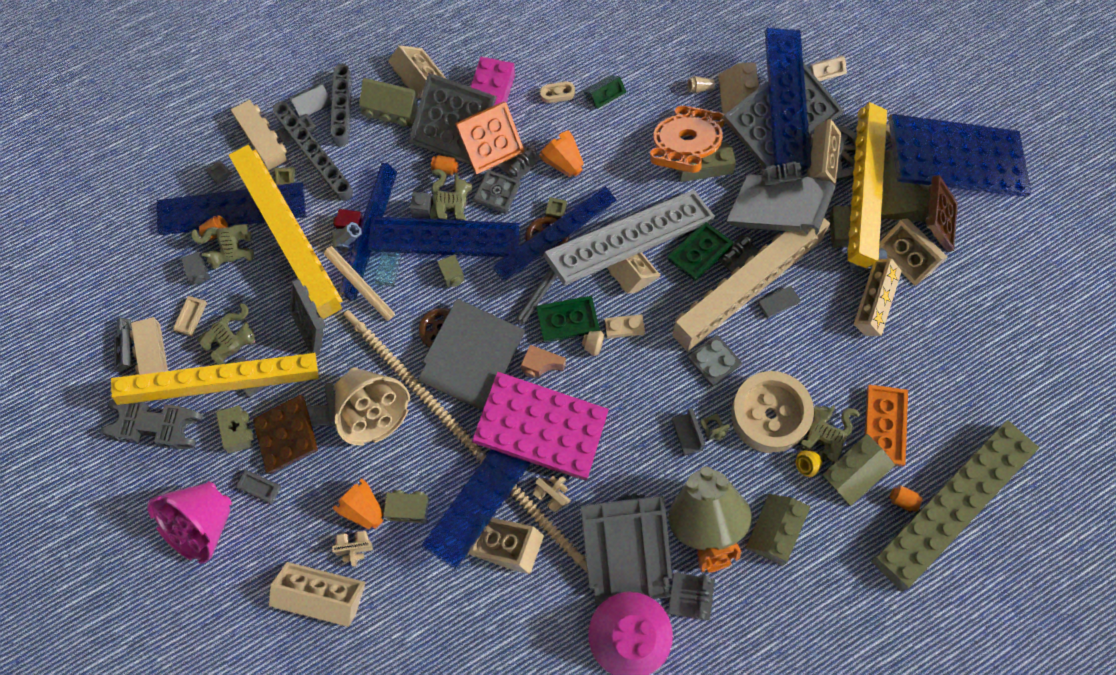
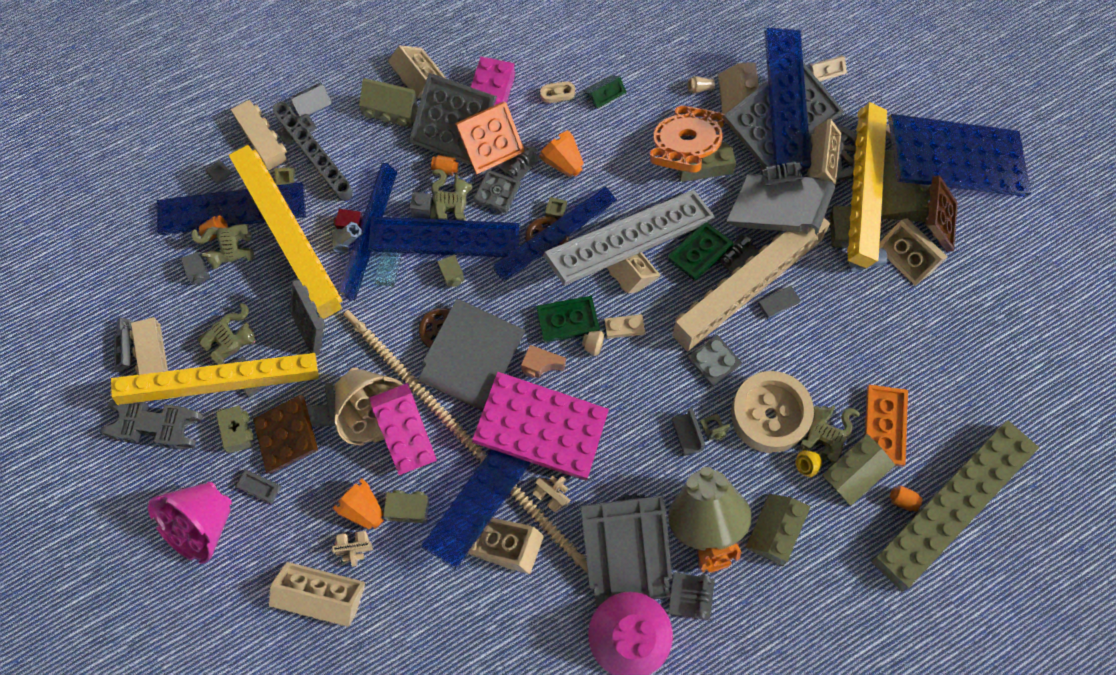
(189, 316): tan tile -> none
(341, 80): dark grey beam -> none
(359, 283): tan axle -> none
(402, 429): none -> dark pink brick
(536, 297): dark grey axle -> none
(877, 297): tan brick -> none

